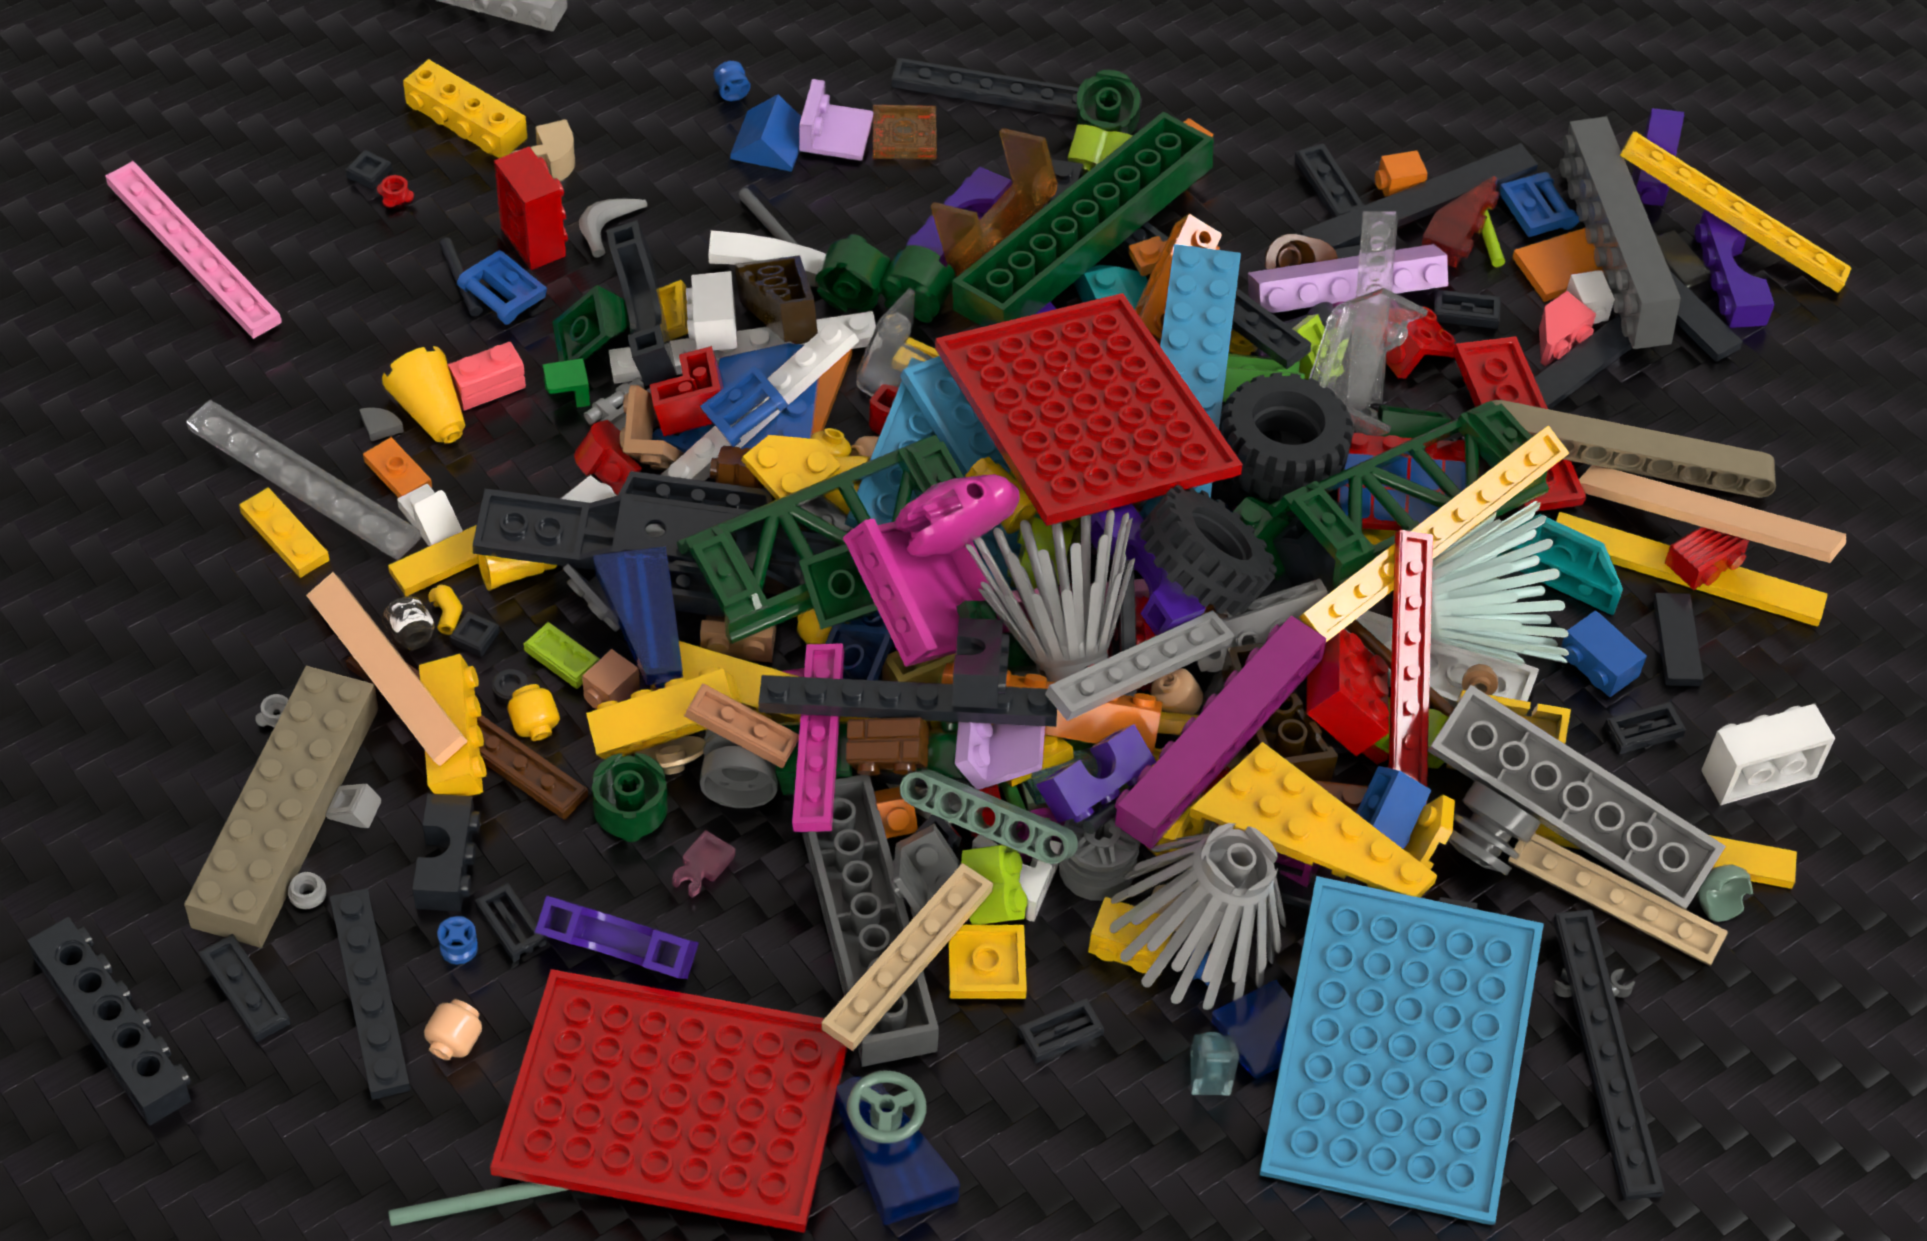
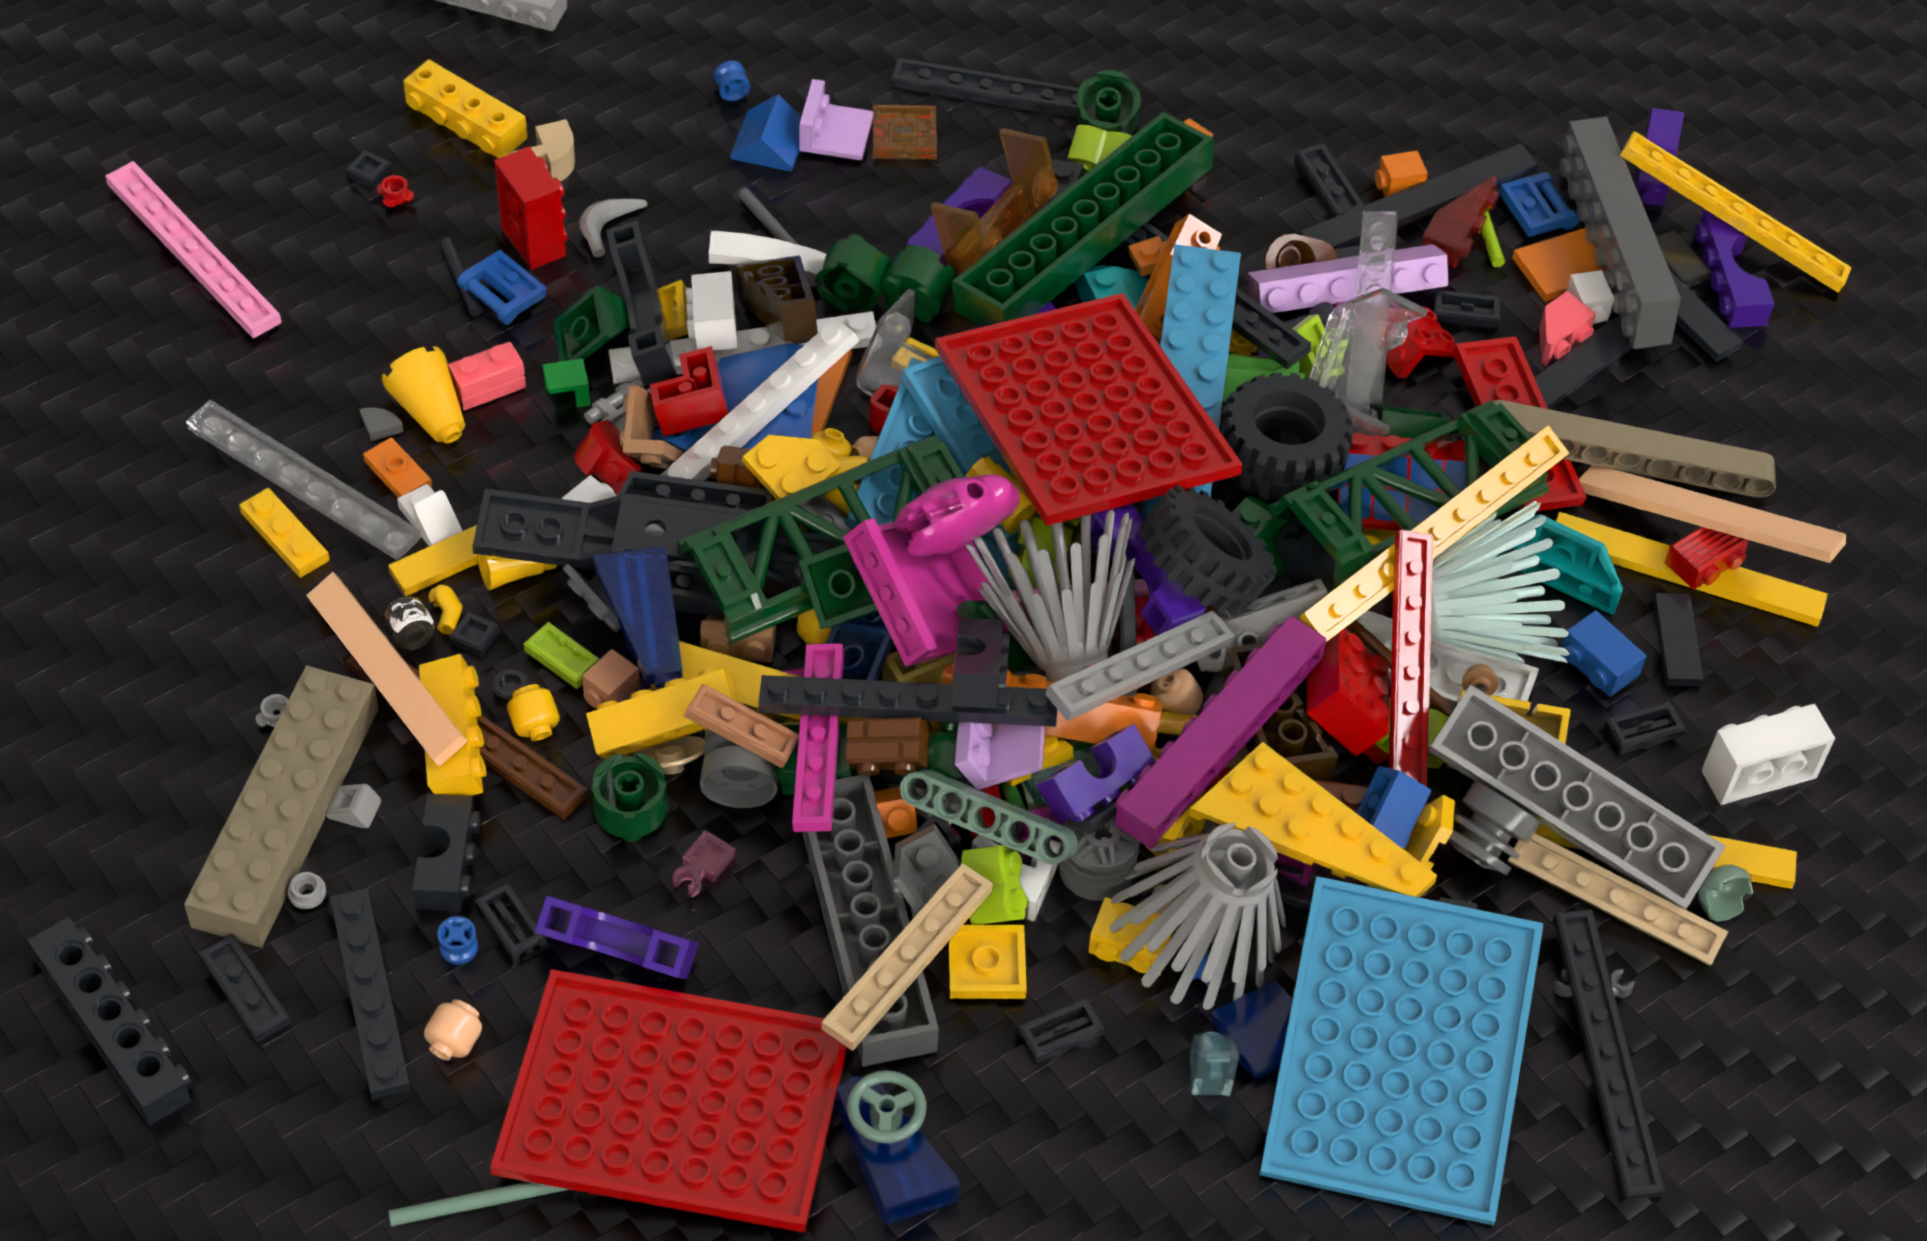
(740, 398): blue plate -> none

